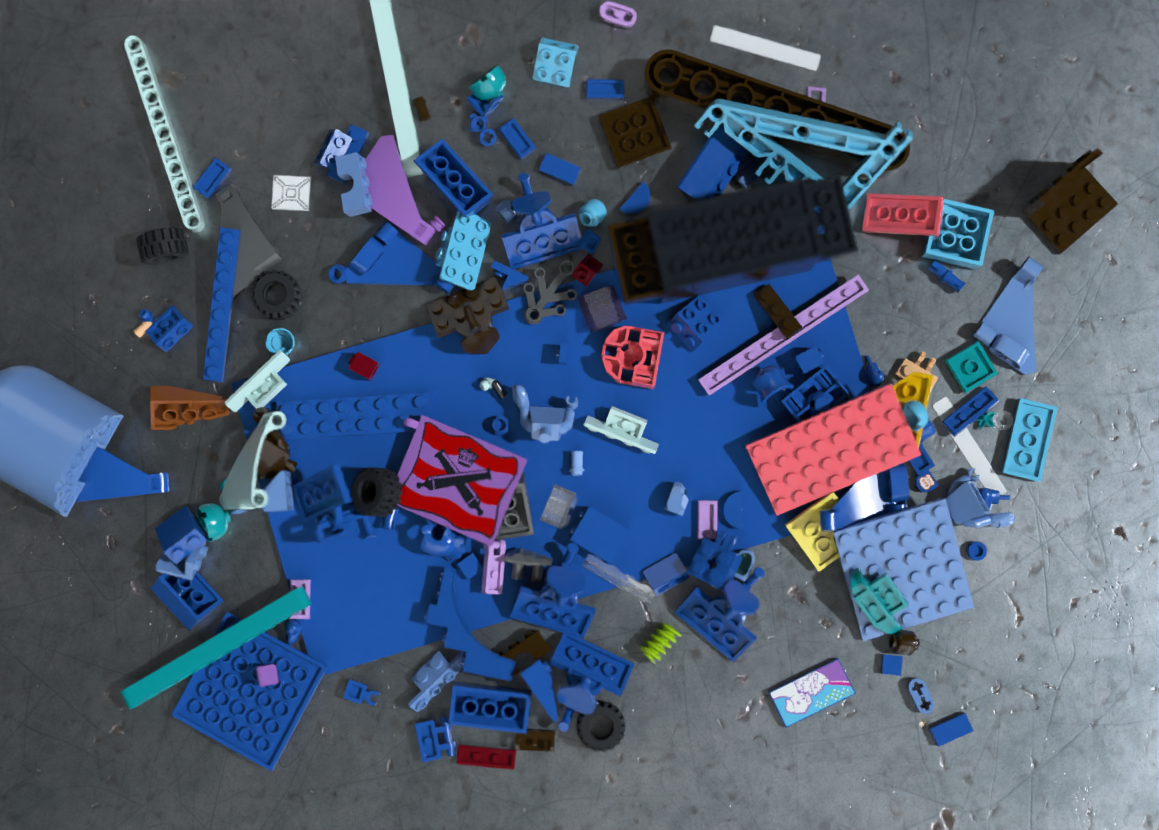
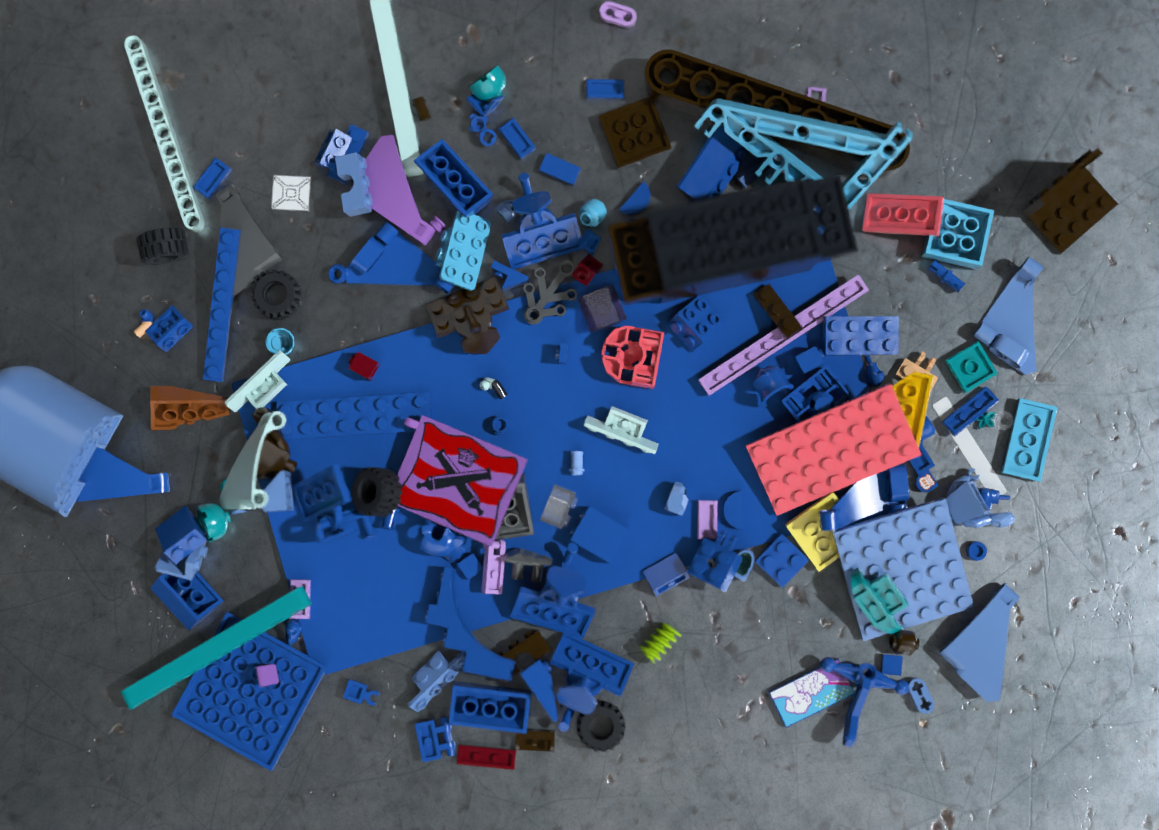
(543, 422): medium blue torso -> none
(555, 62): medium azure bracket -> none
(624, 582): clear plate -> none
(720, 623): blue plate -> none
(765, 48): white sticker -> none
(781, 560): none -> blue plate
(860, 335): none -> plate
(874, 680): none -> blue piece
(915, 414): medium azure hair -> none
(951, 729): blue tile -> none
(981, 647): none -> medium blue panel

